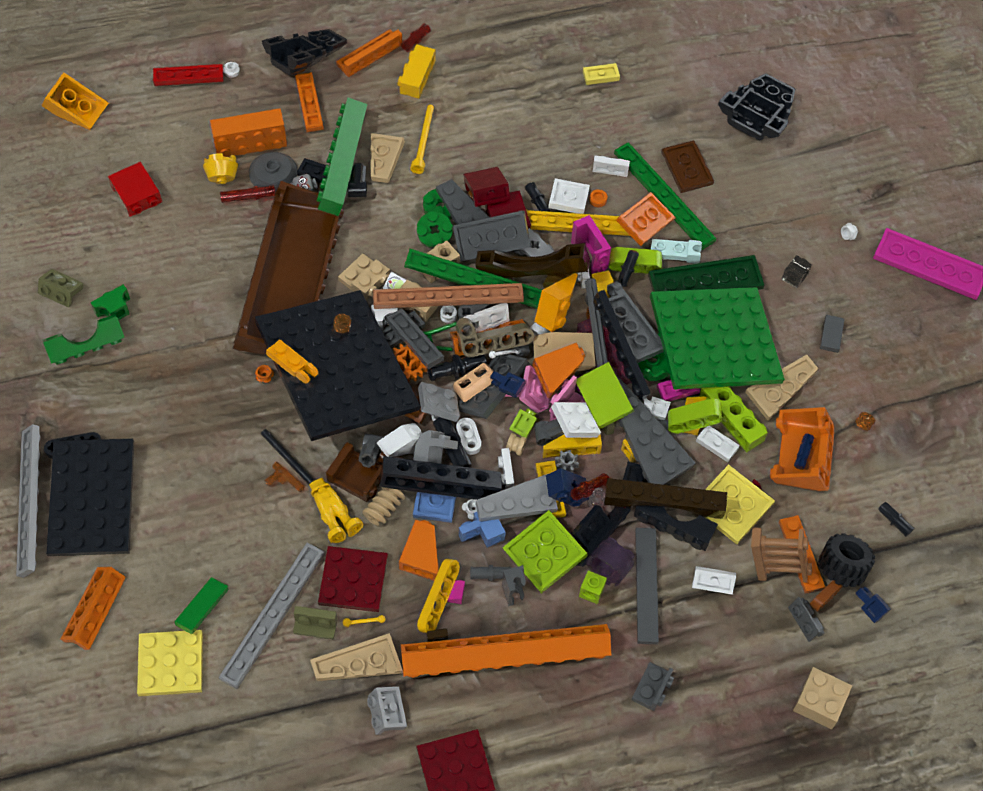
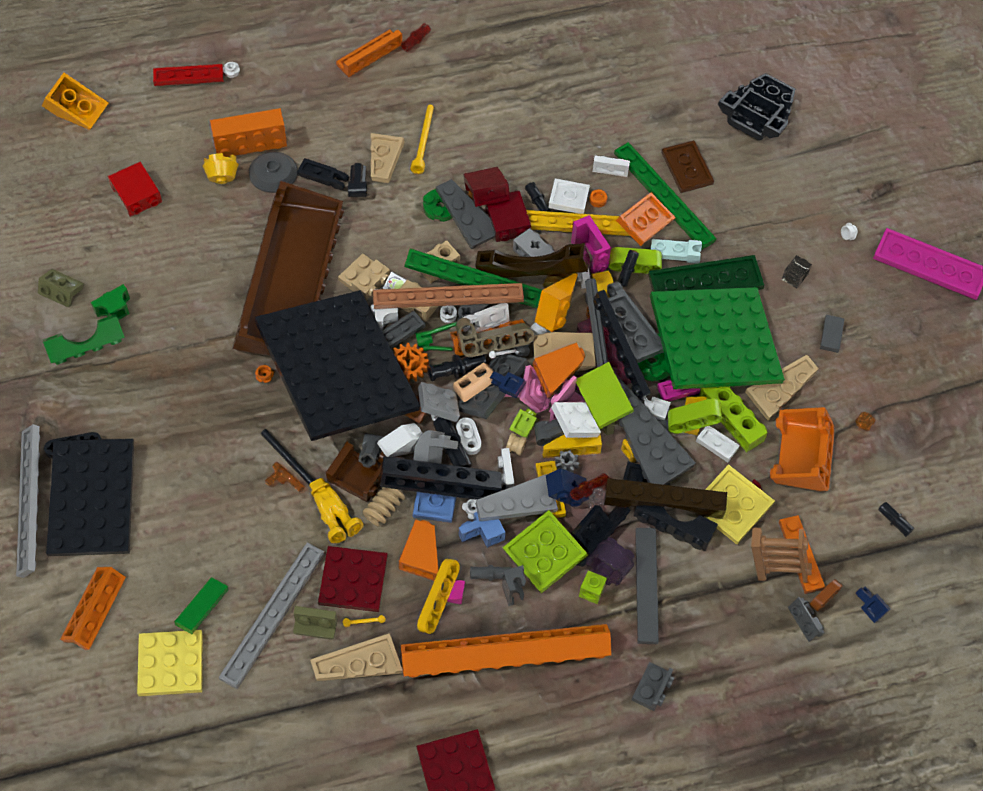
(250, 193): clear red pin -> none
(291, 361): light orange hinge -> none
(302, 52): black wedge -> none
(305, 182): light grey head -> none
(309, 102): orange plate -> none
(342, 156): green brick -> none
(342, 318): clear orange bush -> none
(386, 709): light grey bracket -> none
(415, 338): dark grey plate -> none
(417, 71): yellow brick -> none
(431, 220): green plate -> none
(437, 635): dark brown tile -> none
(497, 233): dark grey plate -> none
(601, 74): light yellow plate -> none
(714, 580): white plate -> none
(804, 451): dark blue axle -> none
(822, 698): tan brick -> none
(846, 560): black tyre -> none

